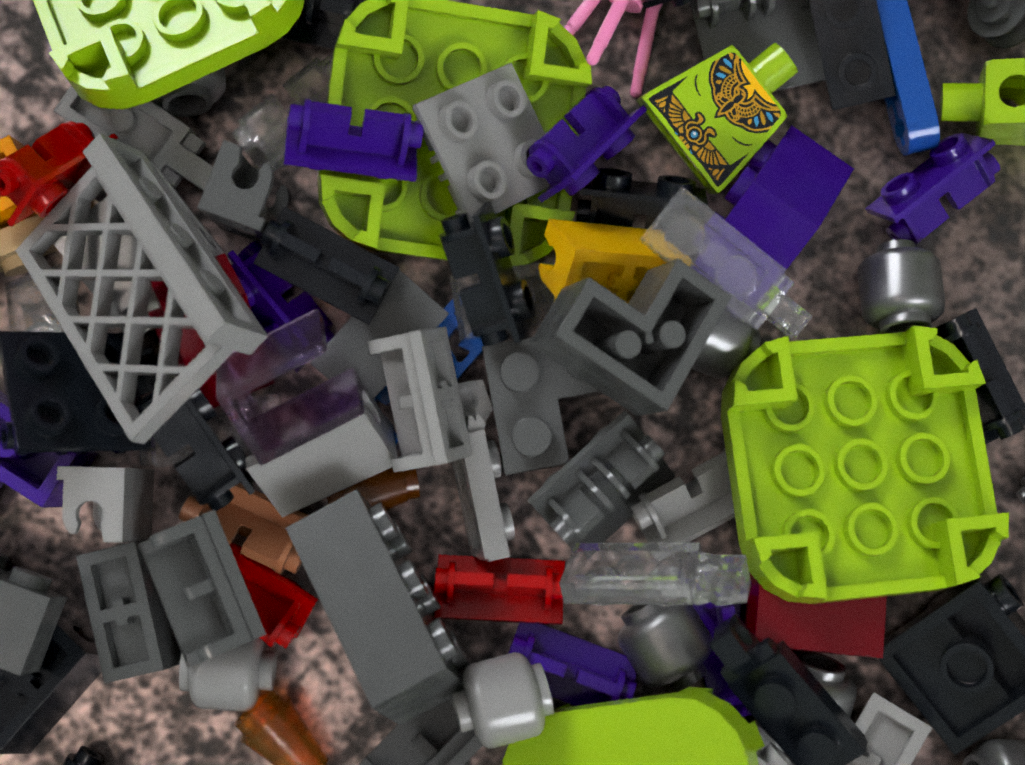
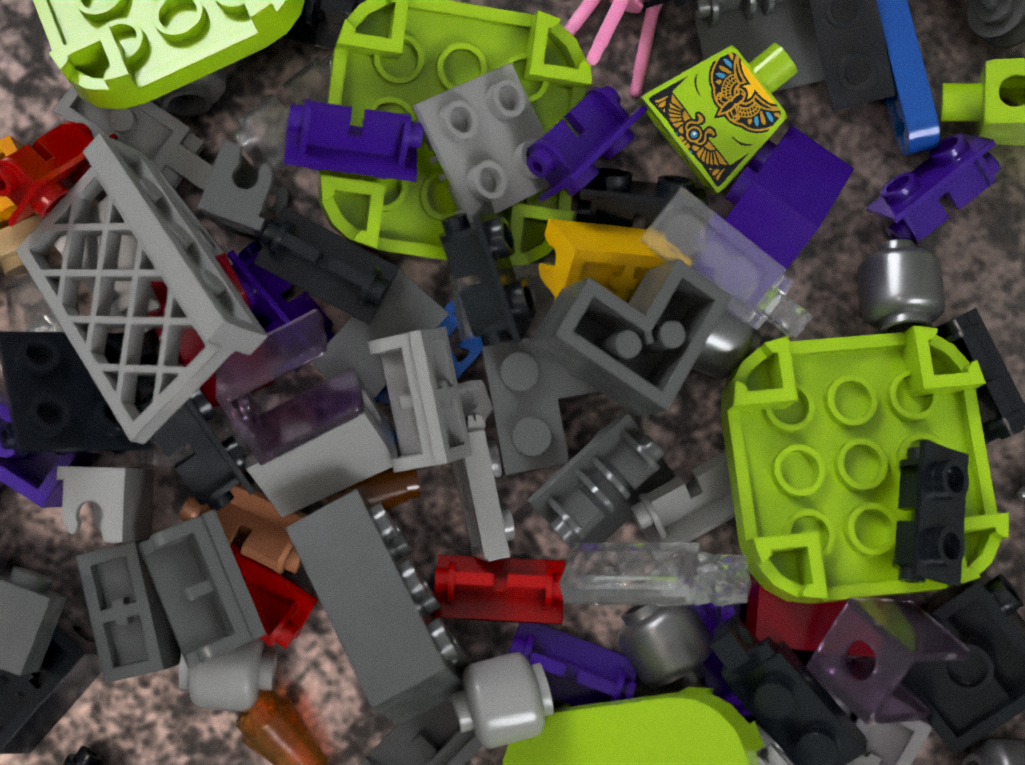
(899, 636): none -> piece
(936, 487): none -> black hinge

